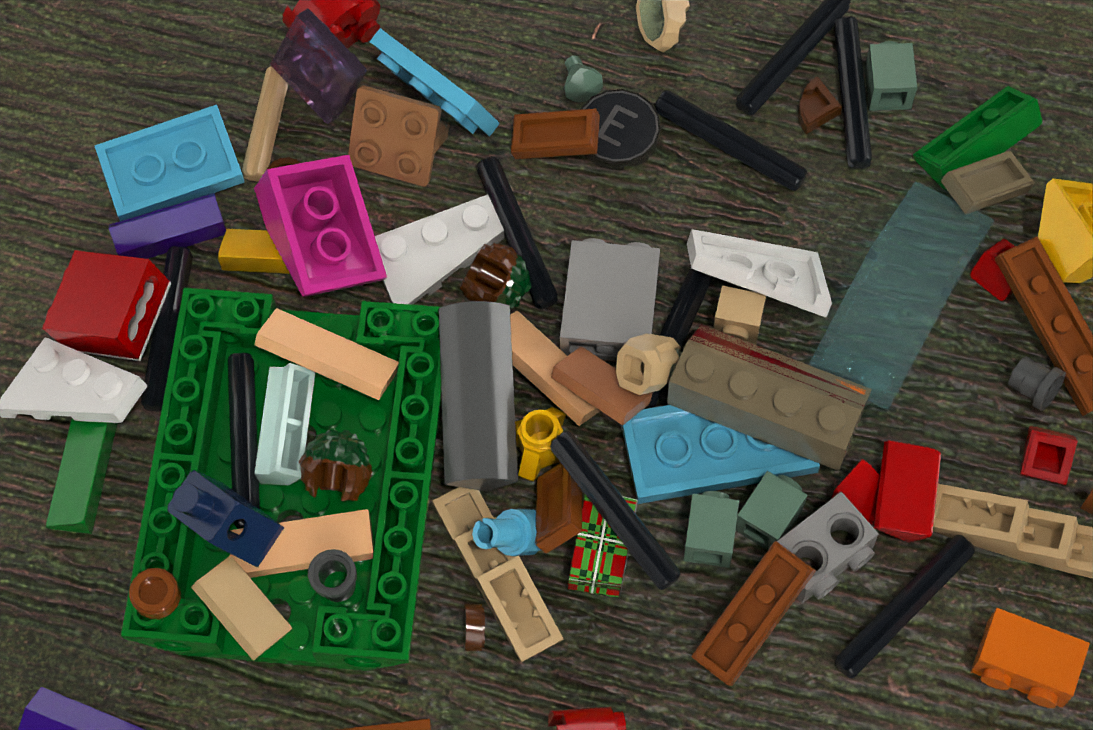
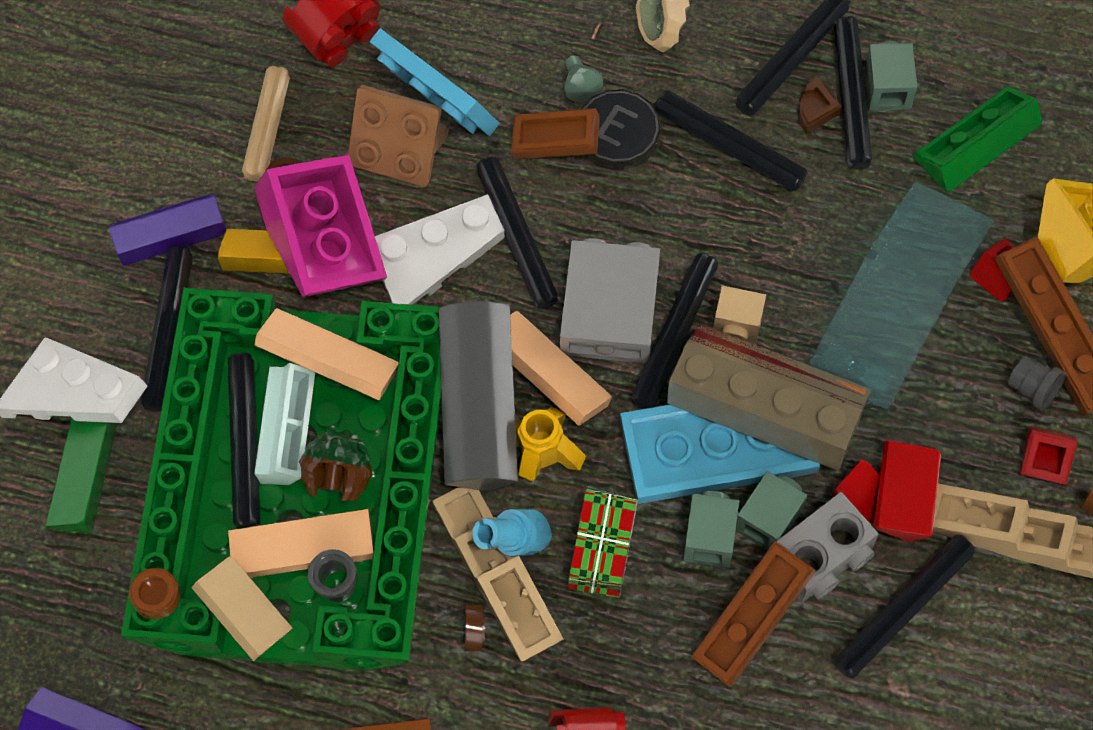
(107, 305): red piece -> none
(169, 163): medium azure plate -> none
(212, 507): dark blue torso -> none
(318, 66): clear purple plate -> none
(497, 276): reddish brown piece -> none
(557, 508): dark orange tile -> none
(598, 385): nougat tile -> none
(615, 510): black axle -> none
(647, 363): tan rock -> none
(765, 268): white wing -> none
(987, 182): dark tan tile -> none
(1030, 659): orange brick -> none

